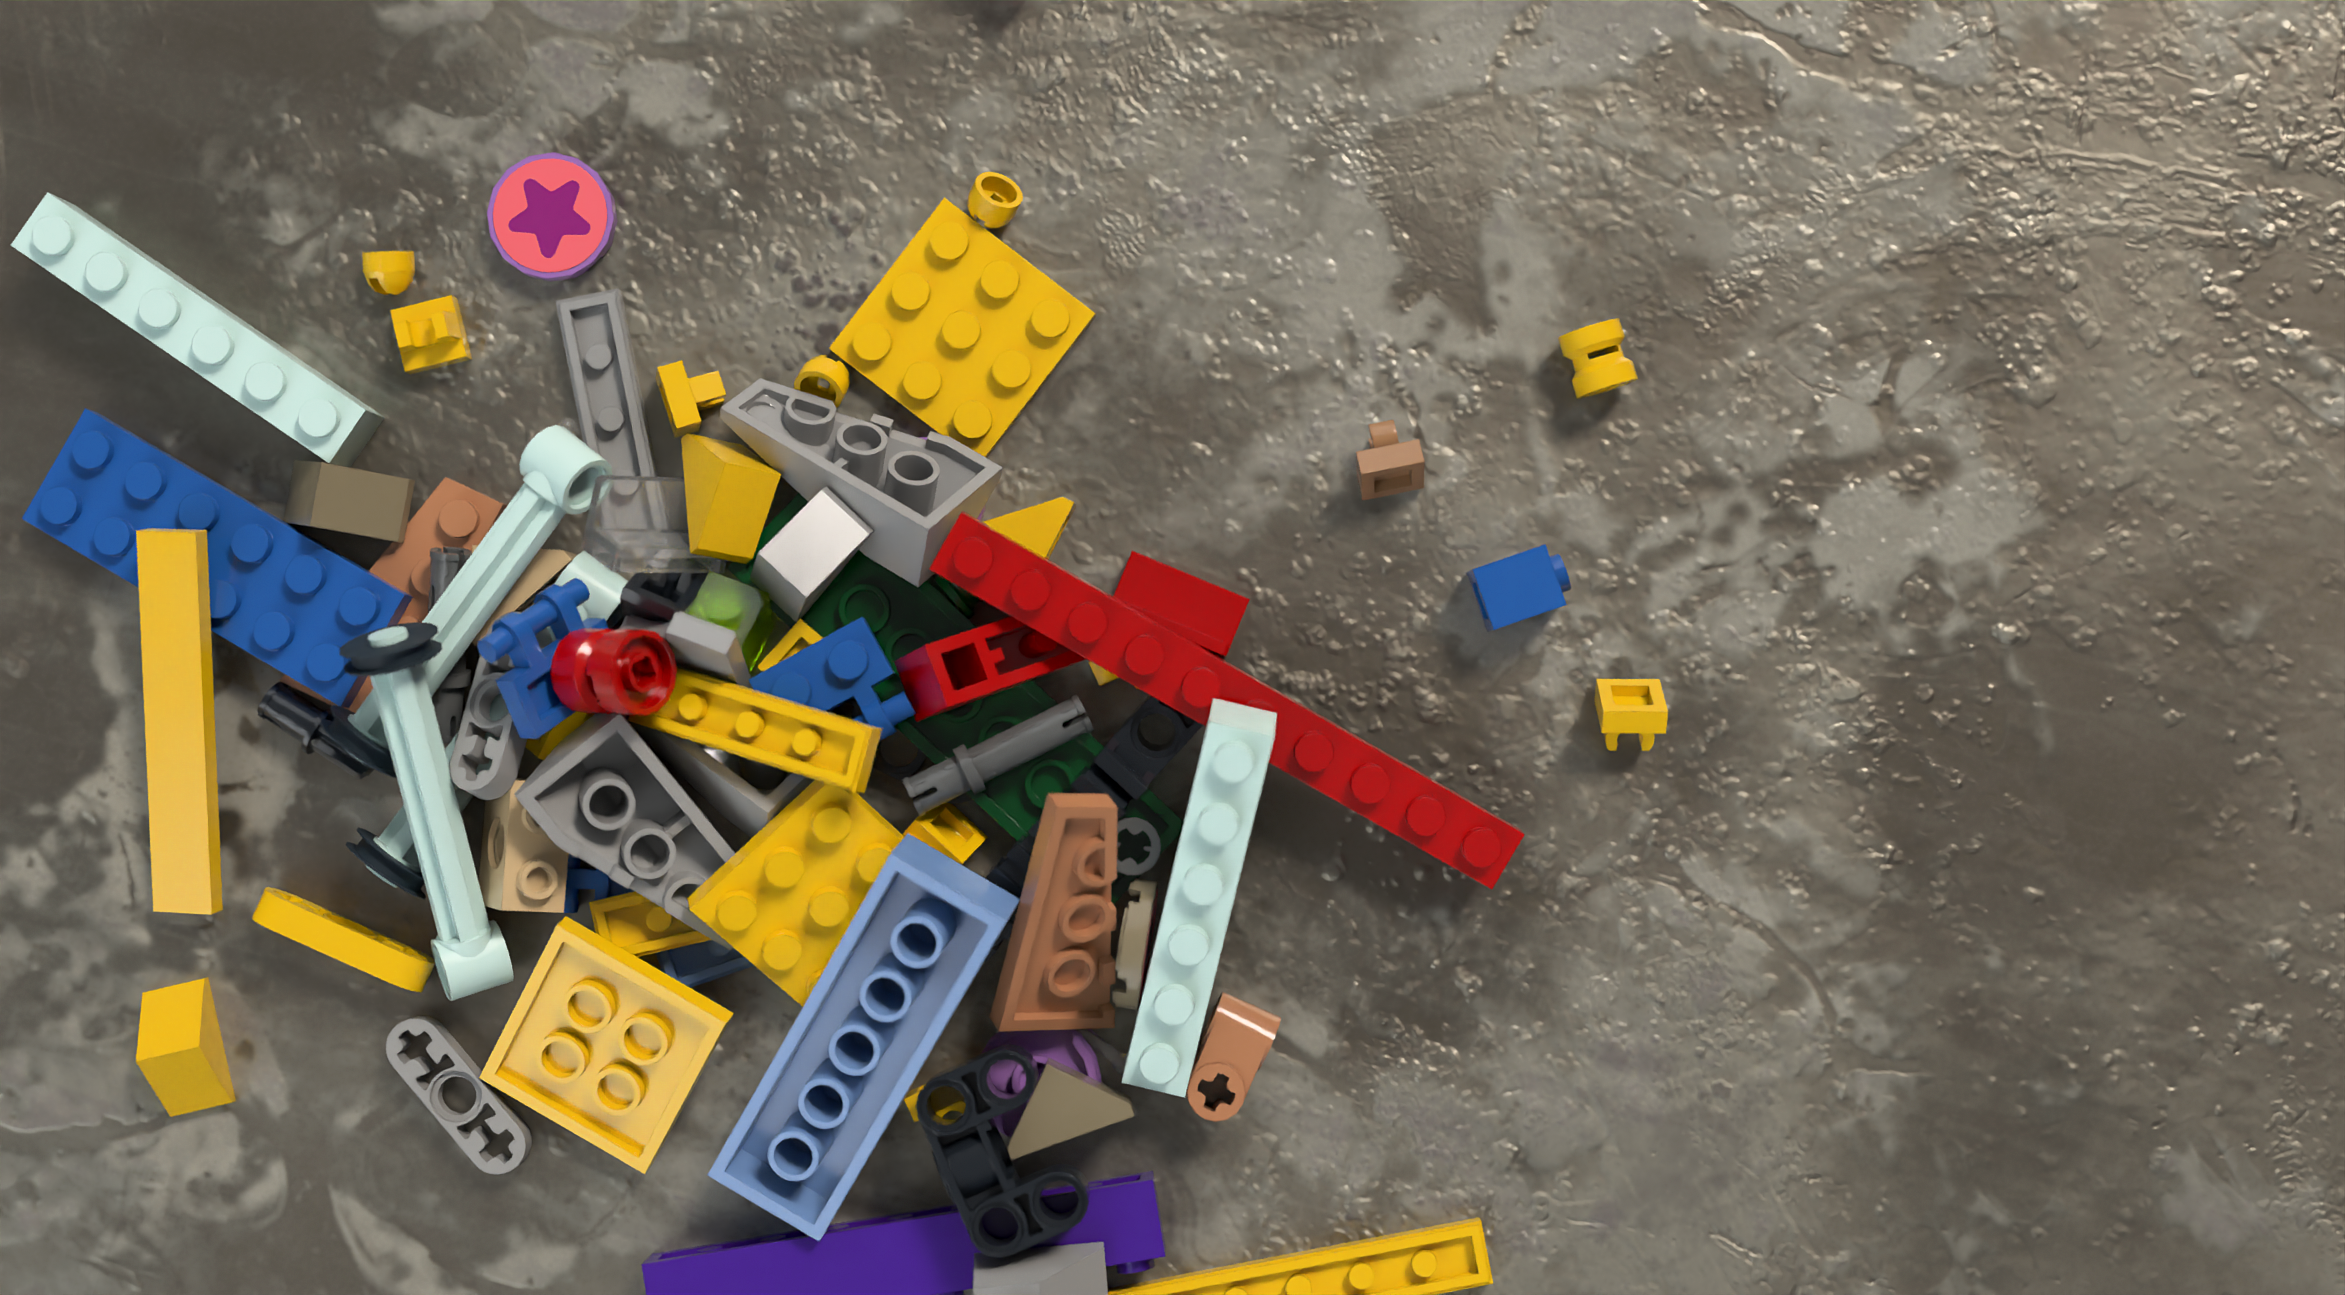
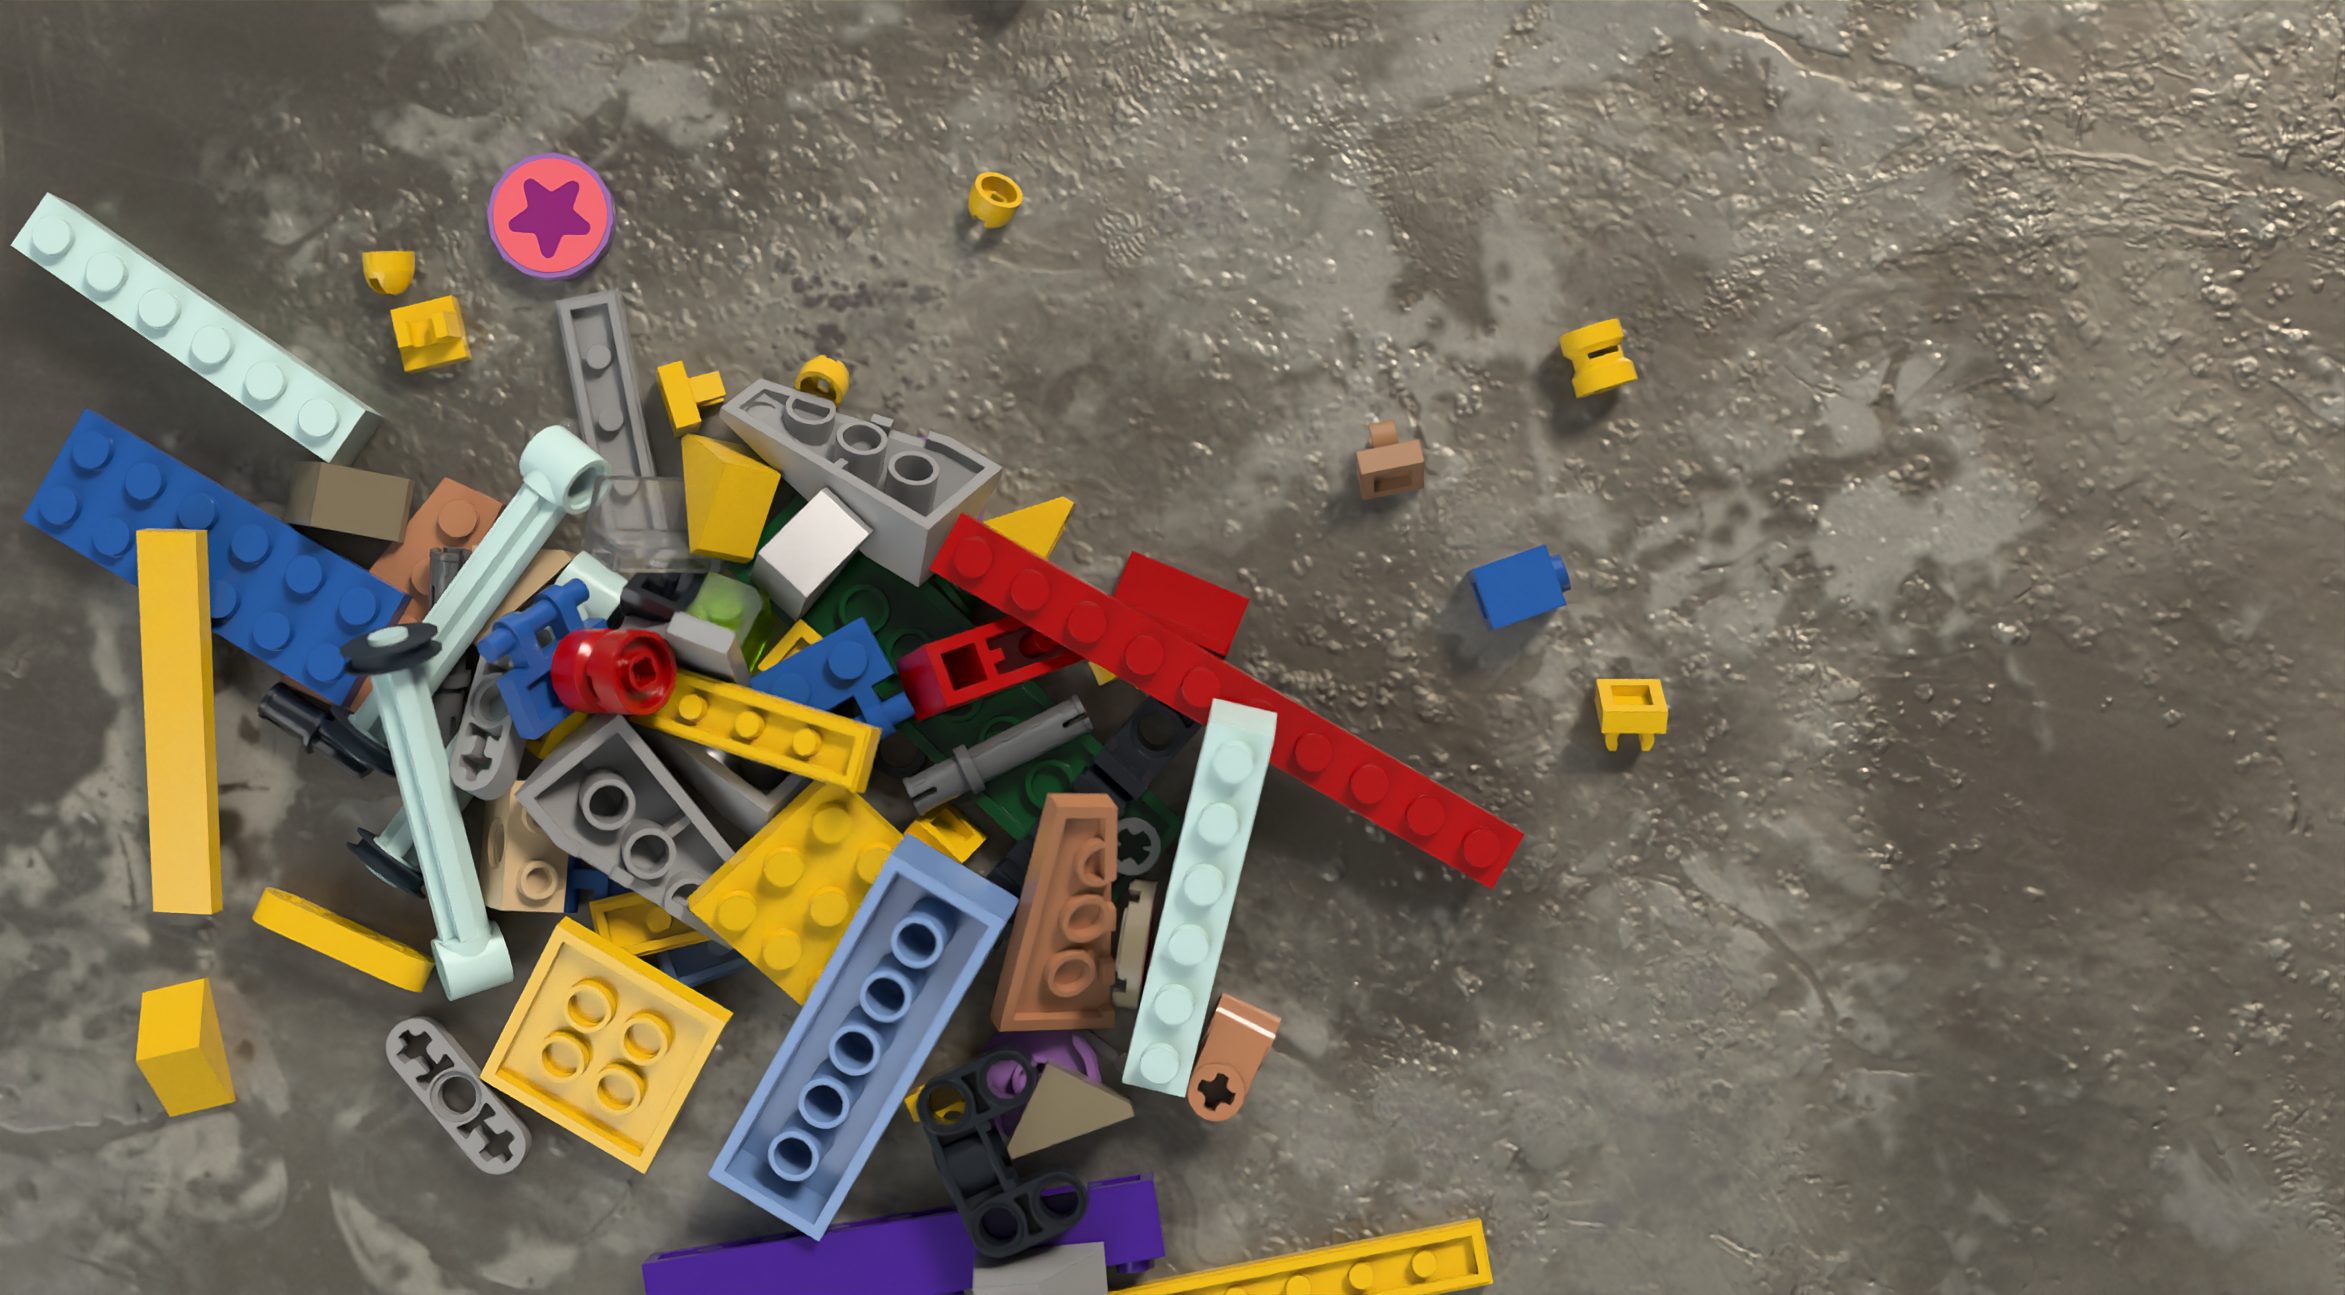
(962, 330): yellow plate -> none

